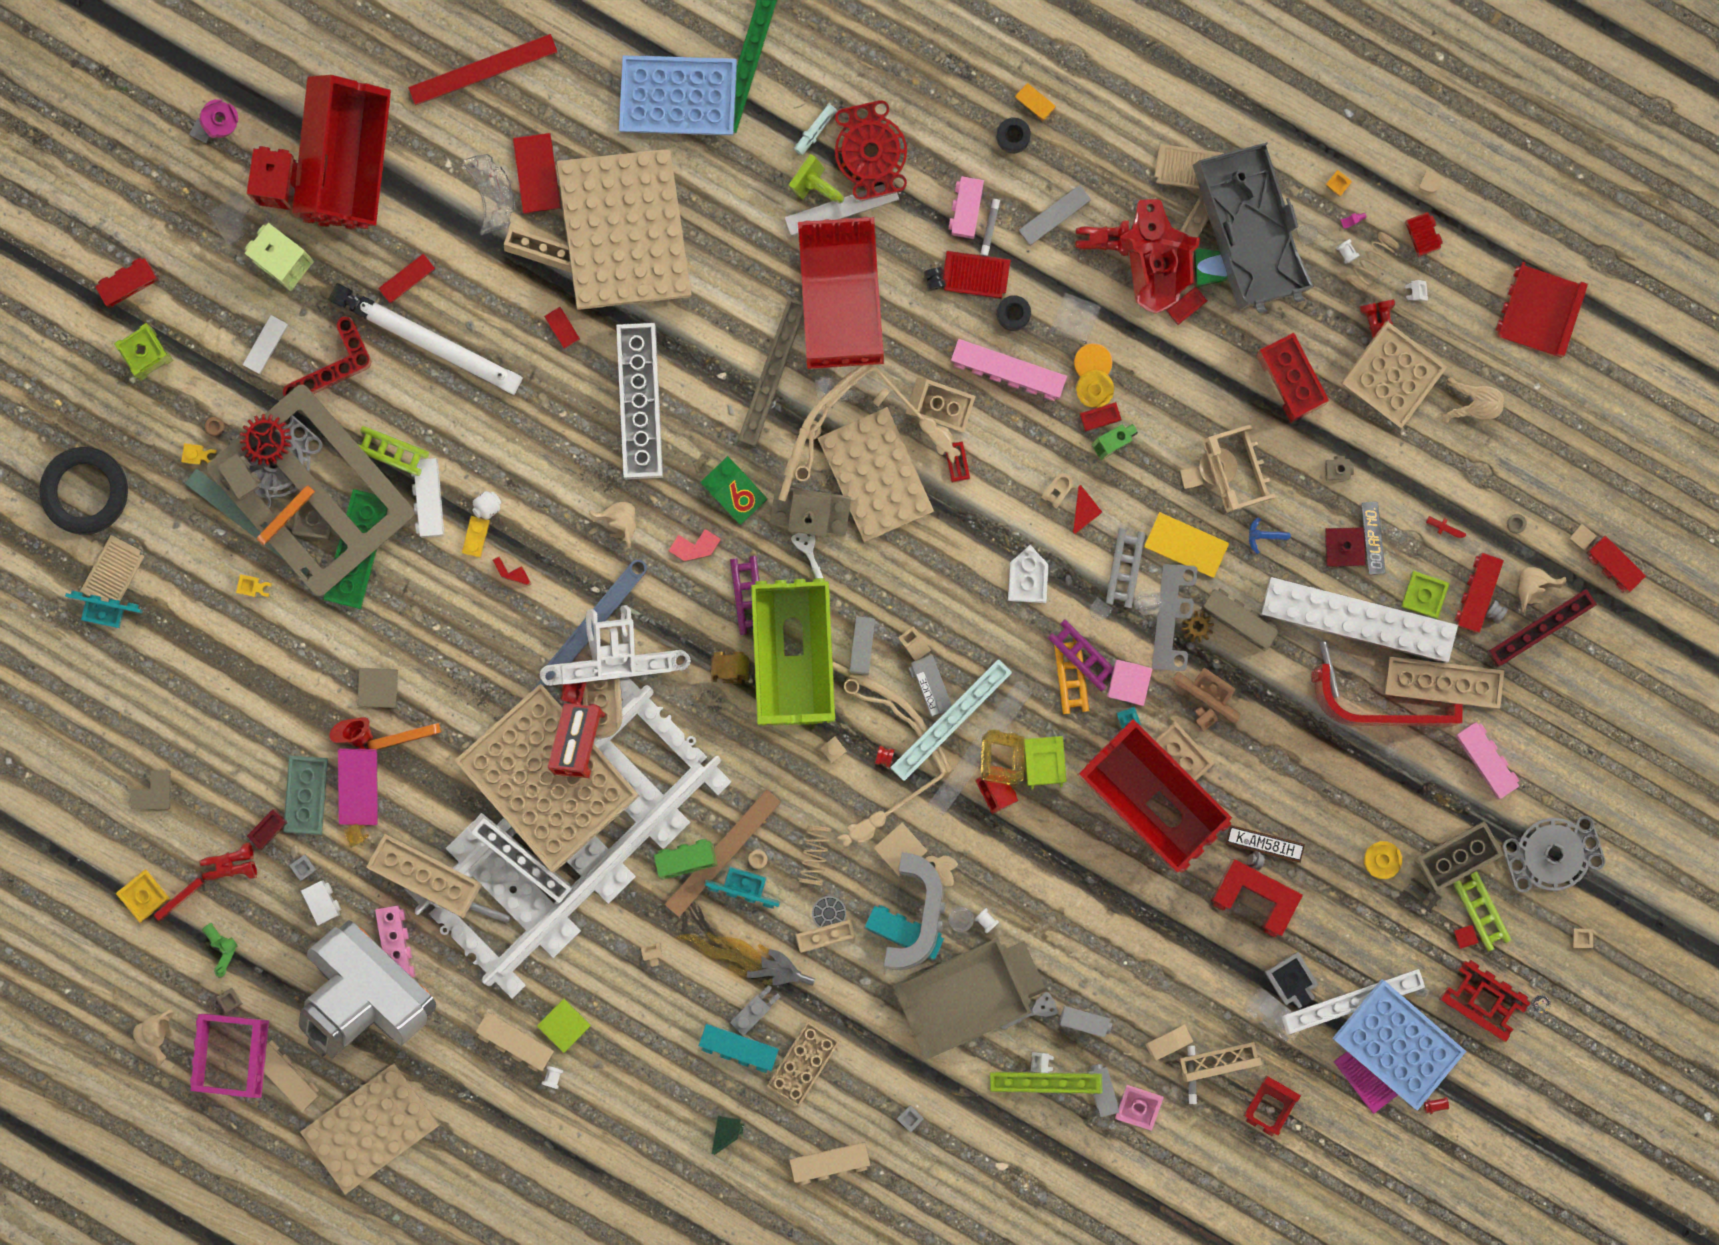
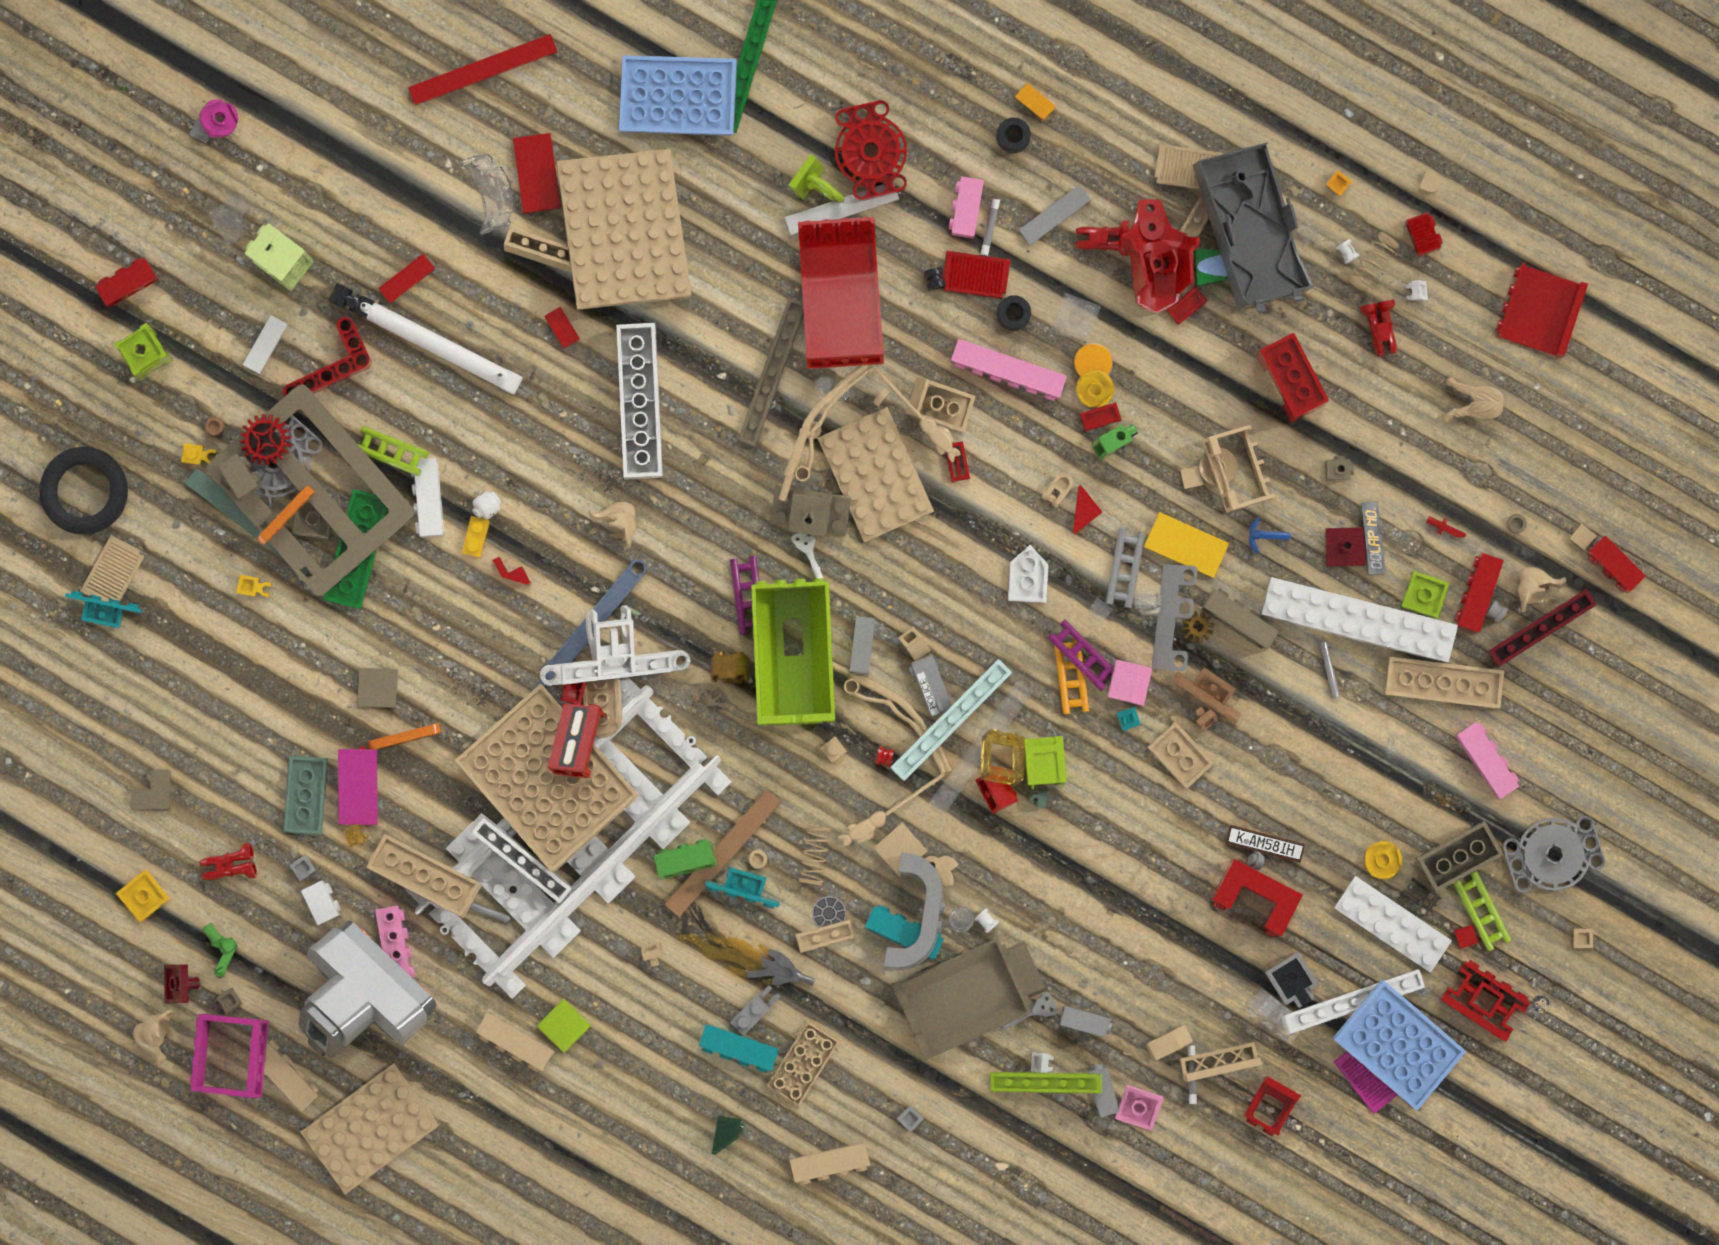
(177, 983): none -> dark red tile
(179, 898): red tile -> none
(267, 829): dark red tile -> none
(272, 178): red piece -> none
(350, 128): red panel -> none
(352, 731): red piece -> none
(552, 1077): white bush -> none
(687, 551): coral tile -> none
(733, 490): green slope -> none
(811, 134): light aqua pin -> none
(1042, 799): none -> sand green tile
(1131, 773): red panel -> none
(1321, 678): red panel -> none
(1352, 220): dark pink piece -> none
(1392, 924): none -> white plate
(1393, 374): tan plate -> none
(1436, 1105): red pin -> none

